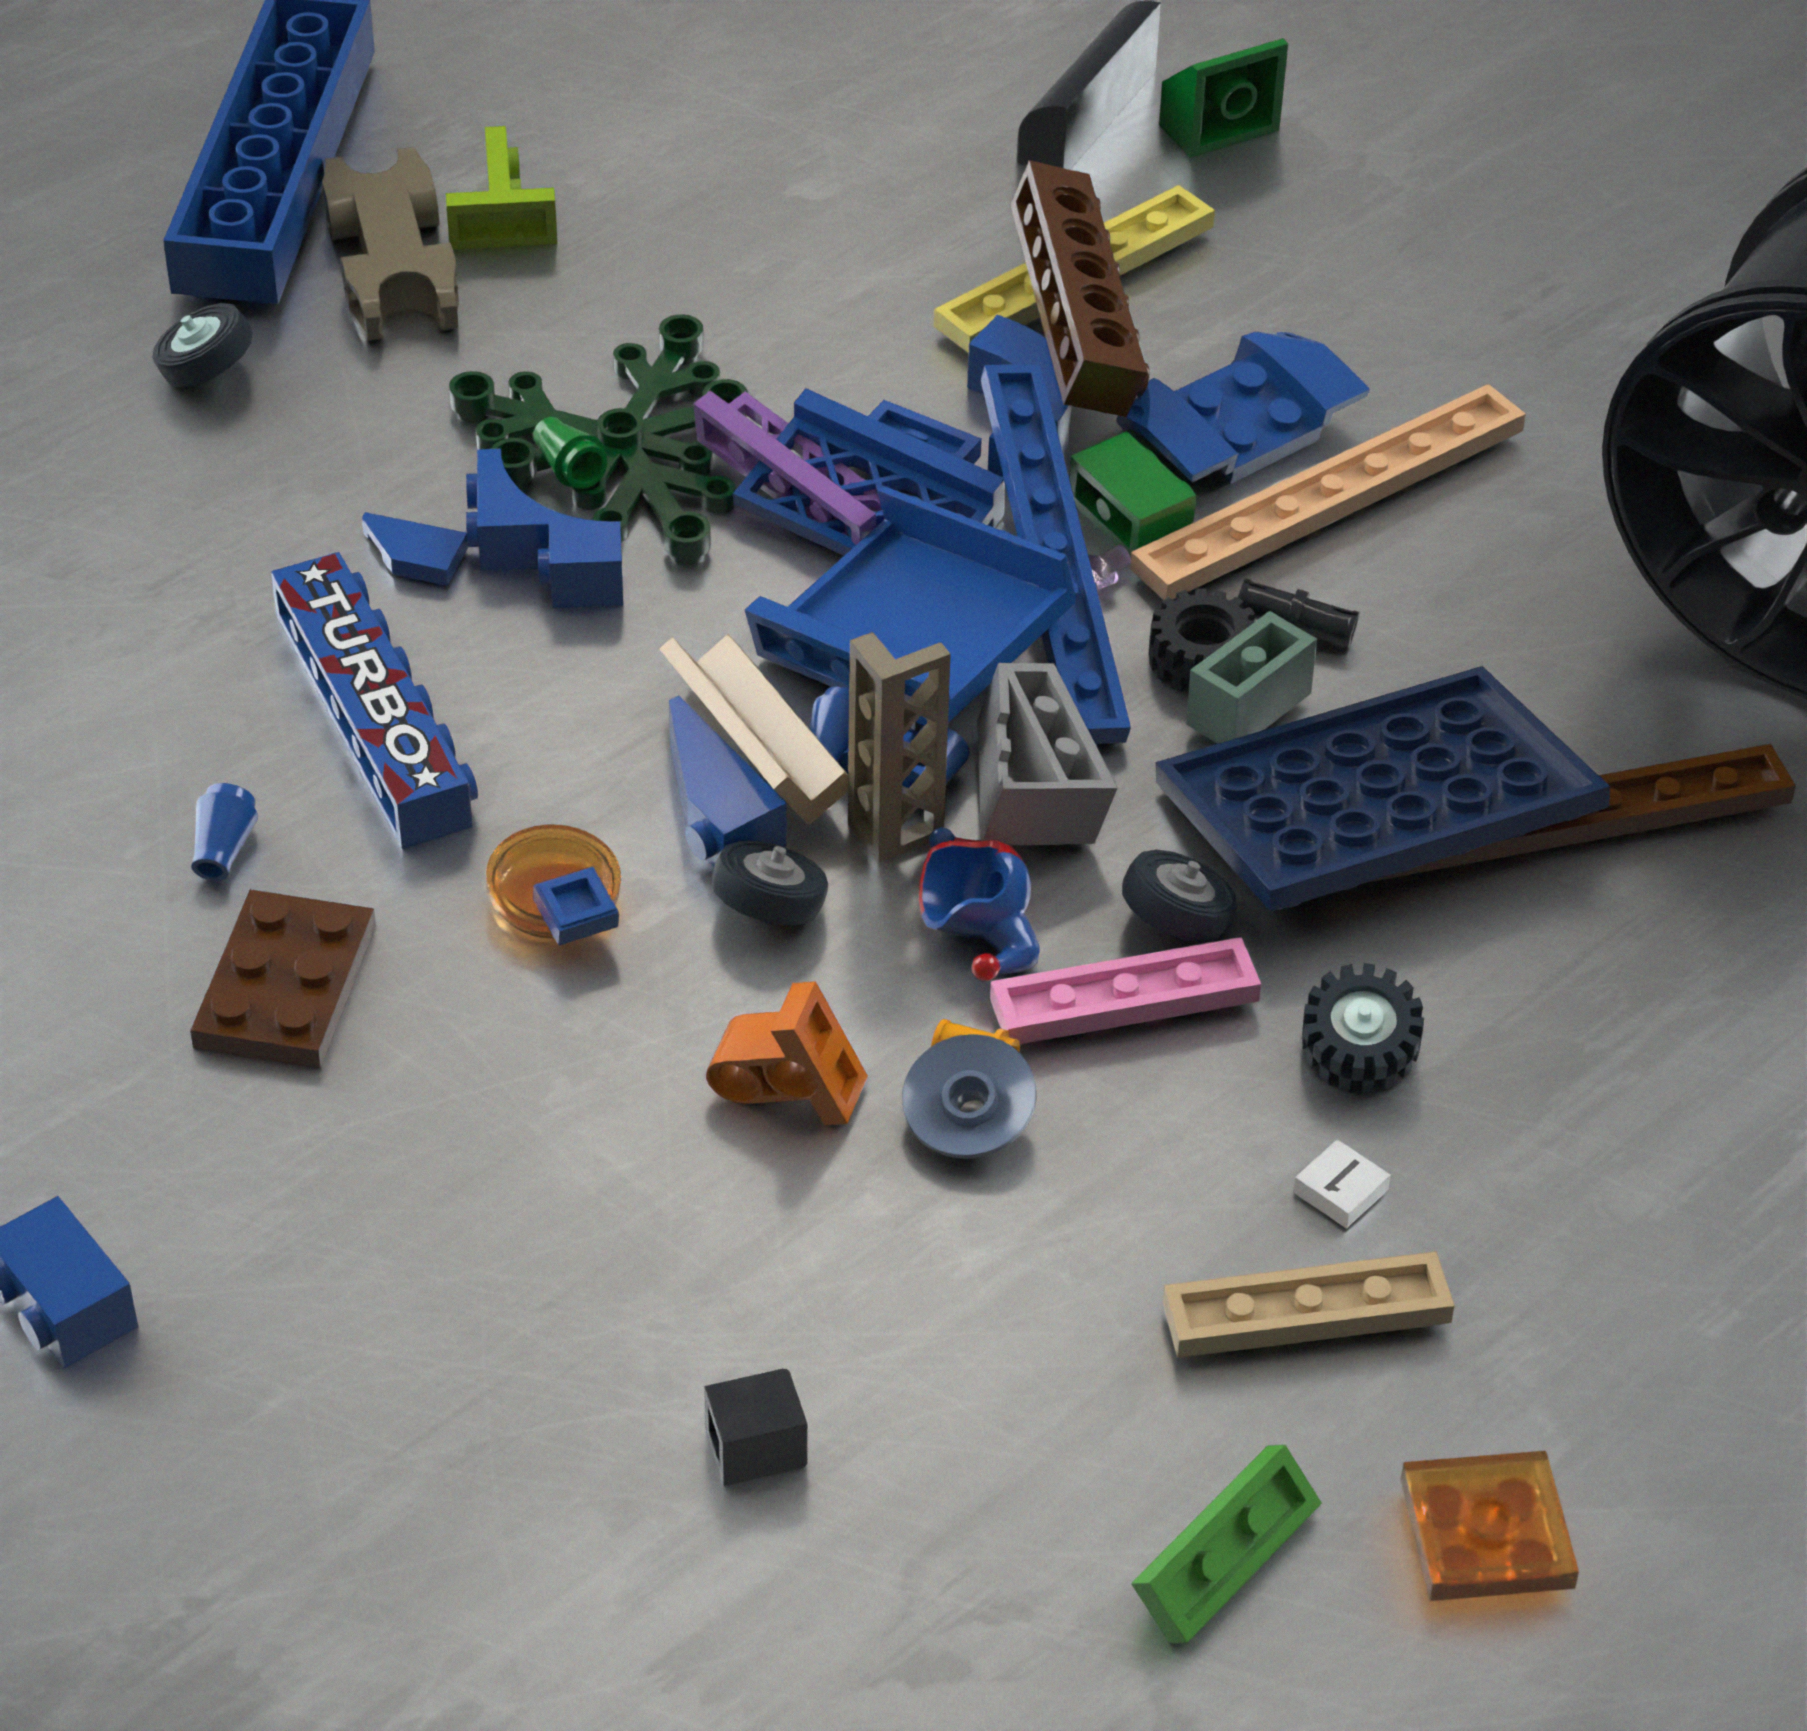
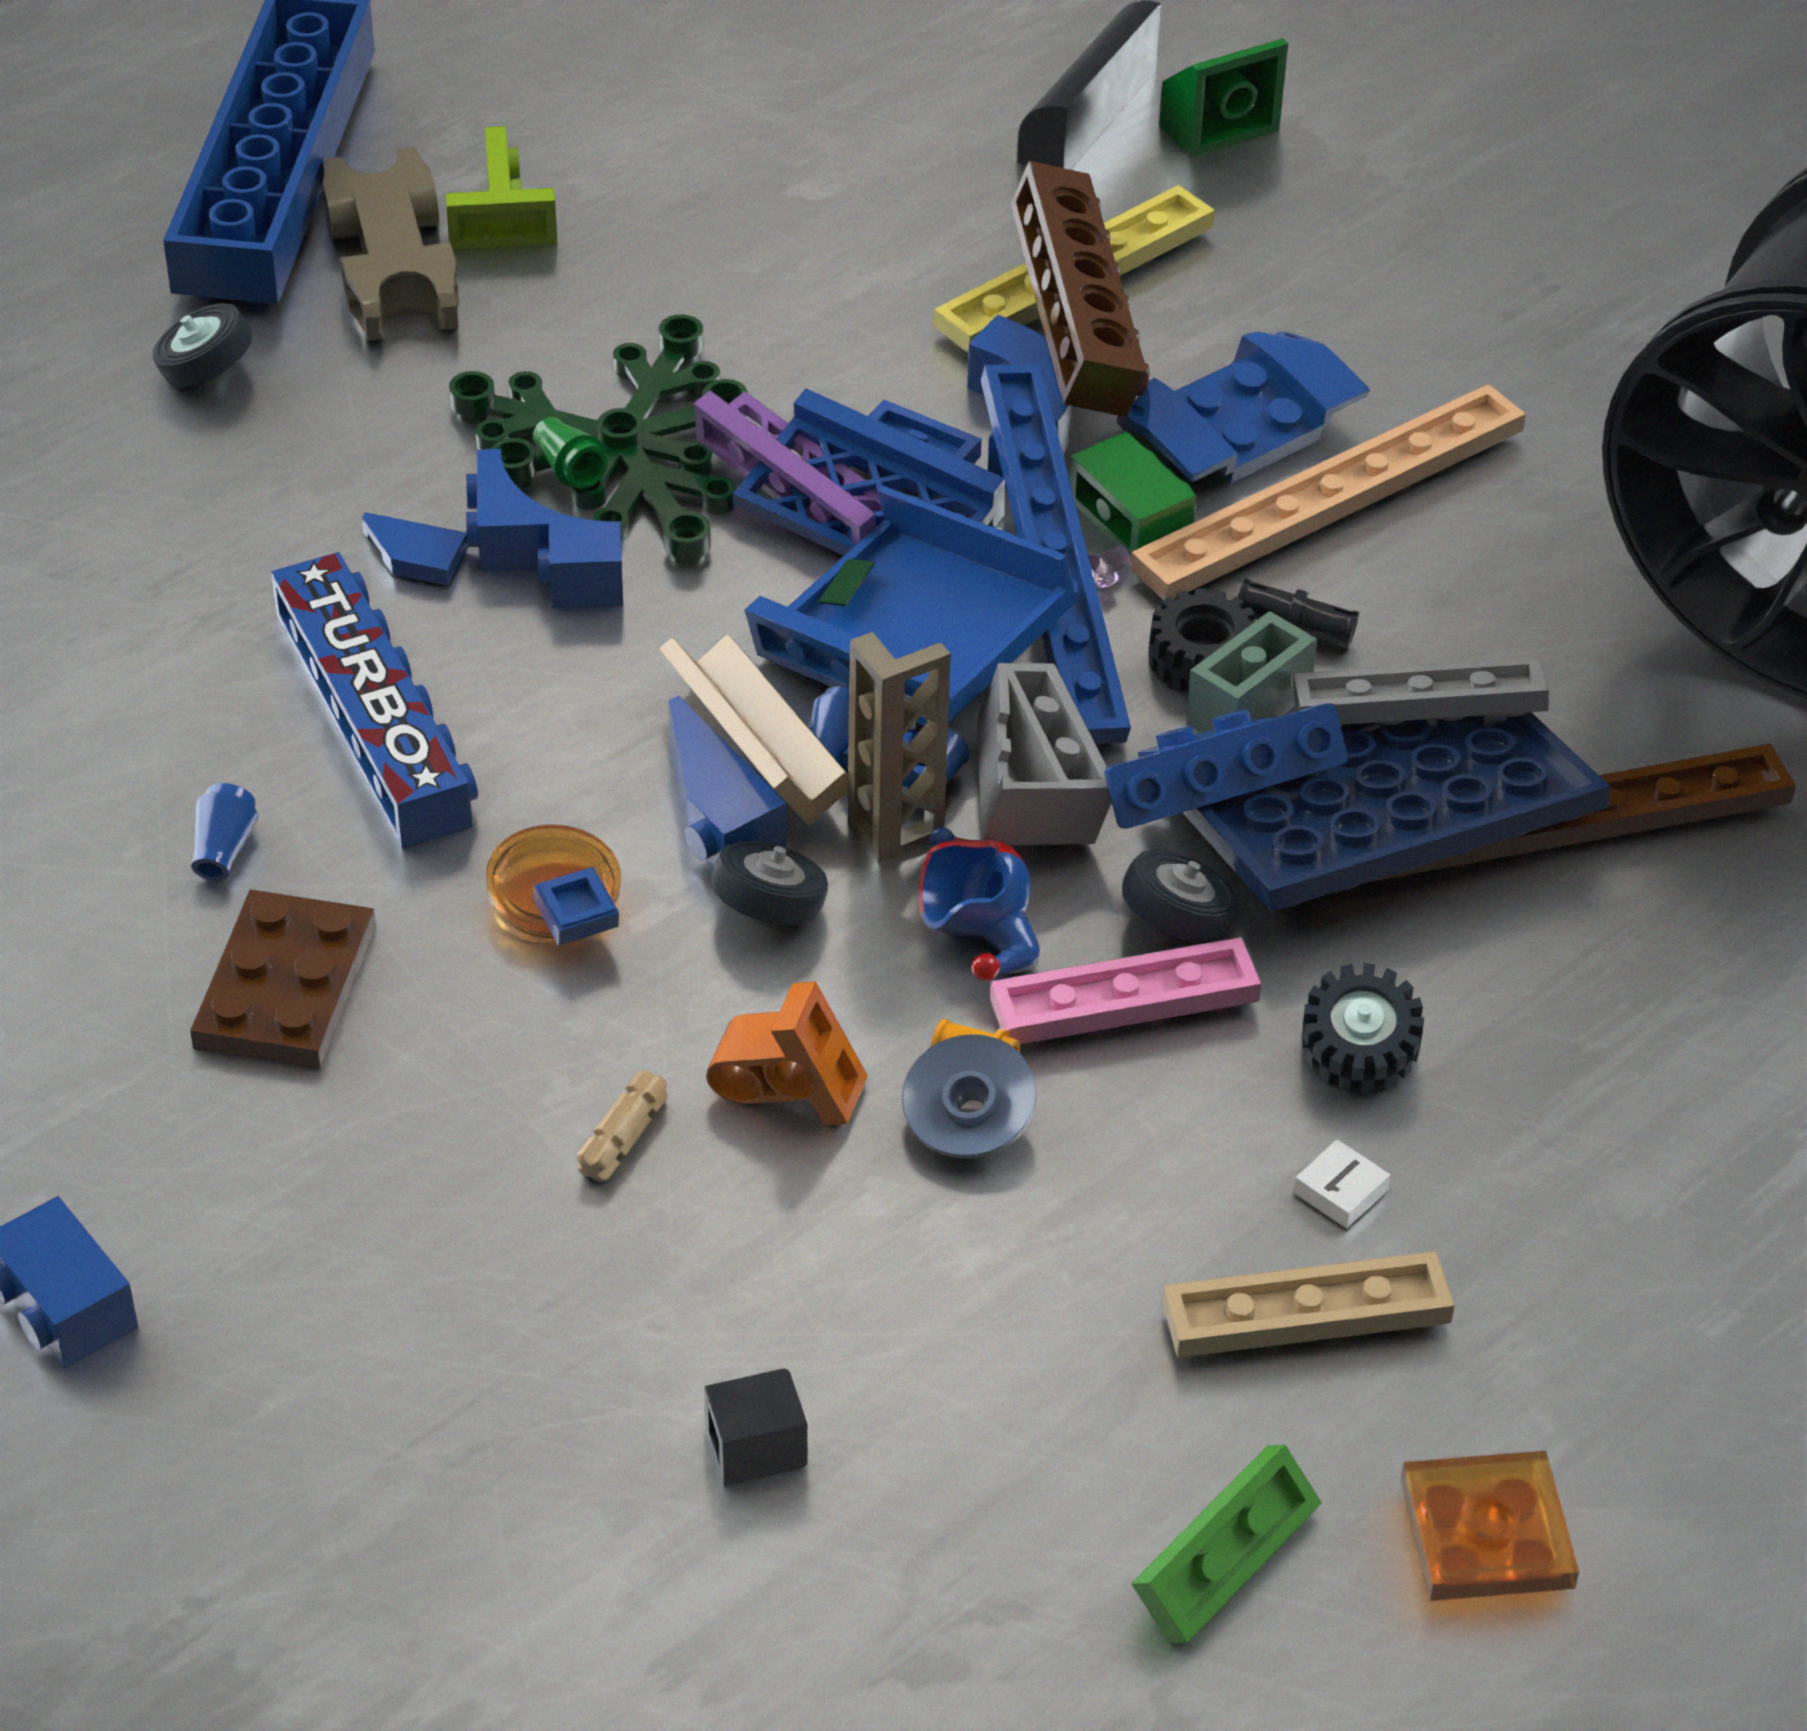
(622, 1126): none -> tan axle
(846, 582): none -> dark green piece
(1223, 762): none -> blue bracket
(1427, 691): none -> light grey plate

